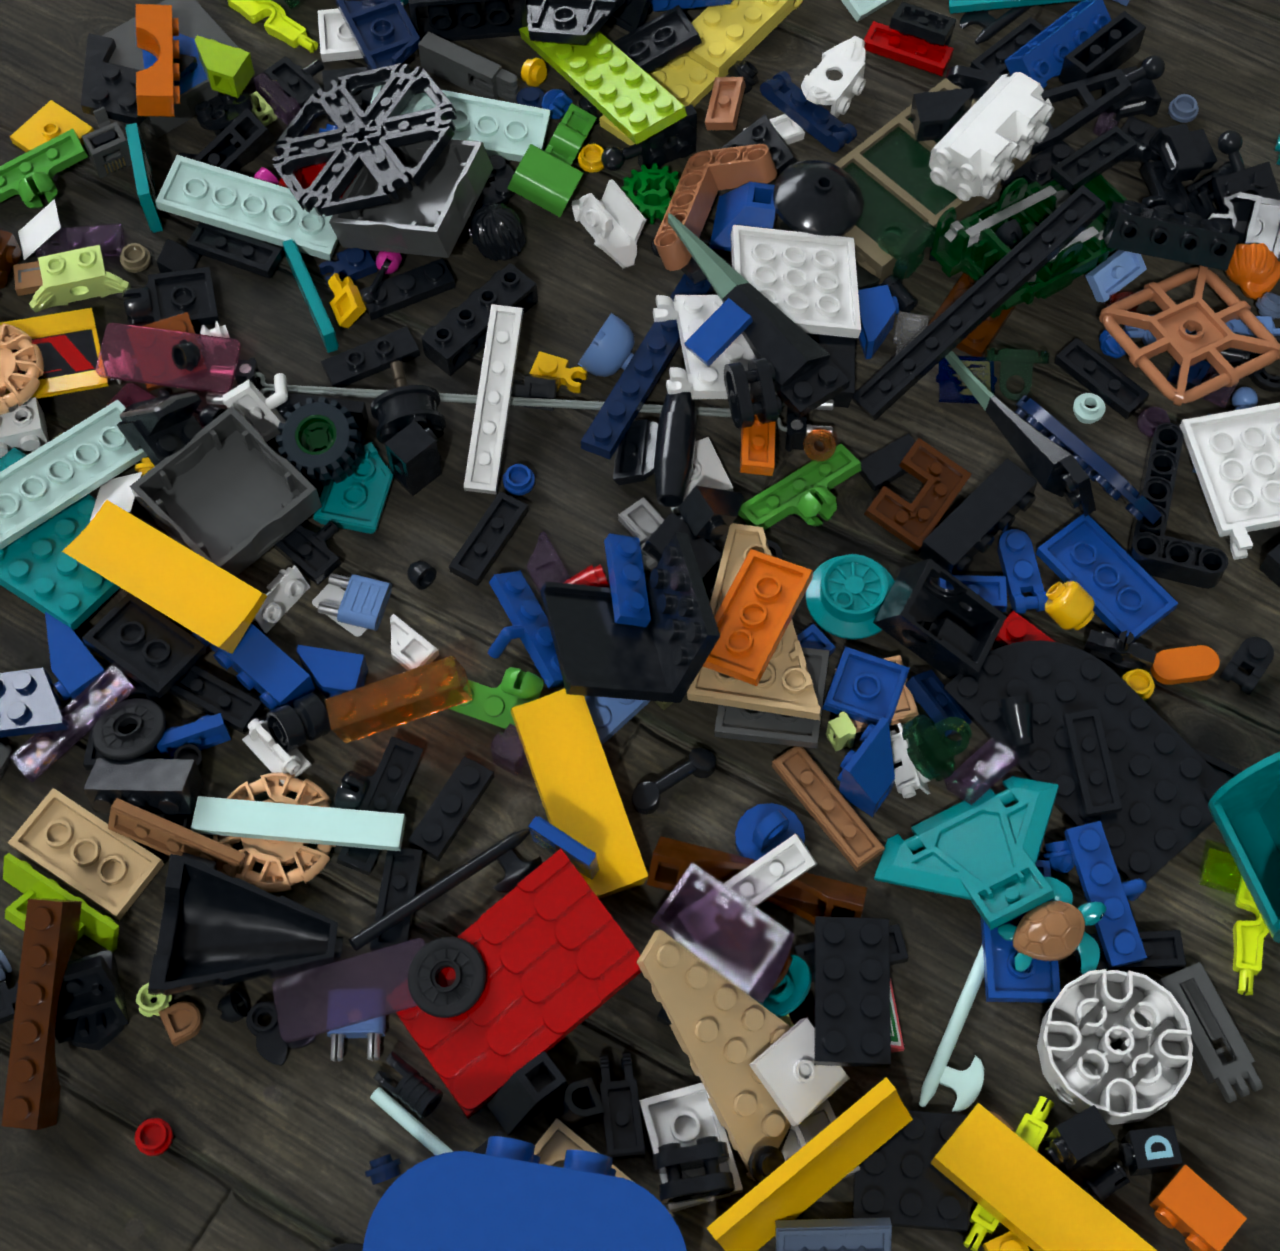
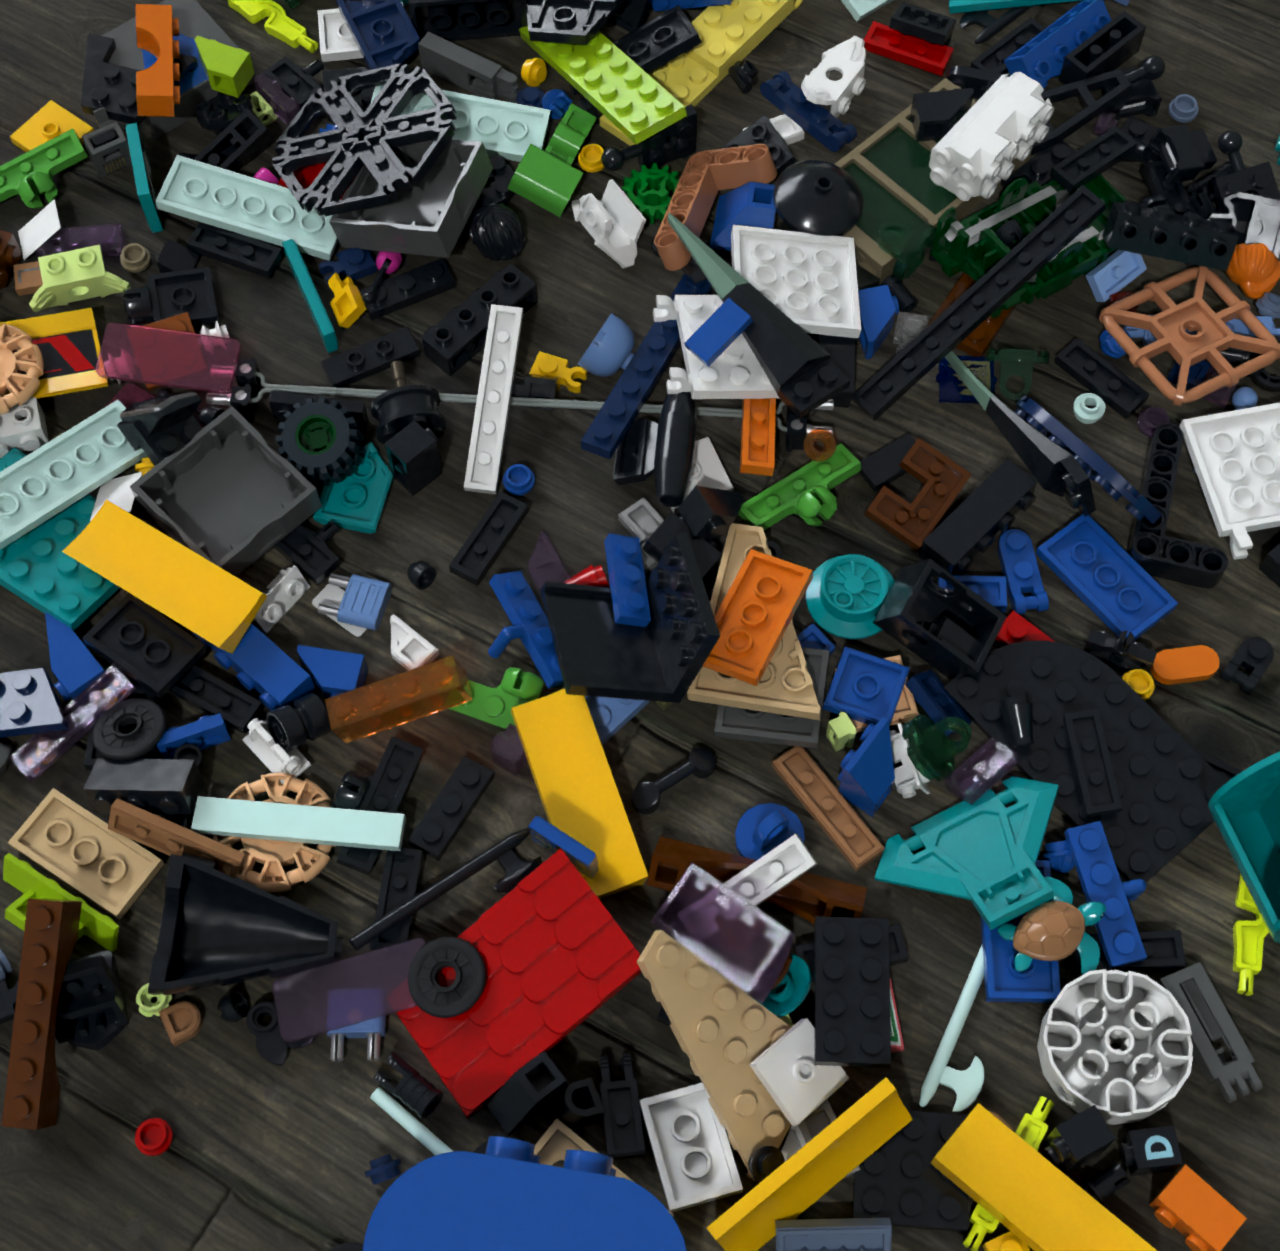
(186, 355): black plate -> none
(256, 408): white plate -> none
(674, 1159): black brick -> none
(725, 103): nougat plate -> none
(761, 378): black brick -> none
(1069, 605): yellow head -> none
(1220, 872): clear neon green plate -> none

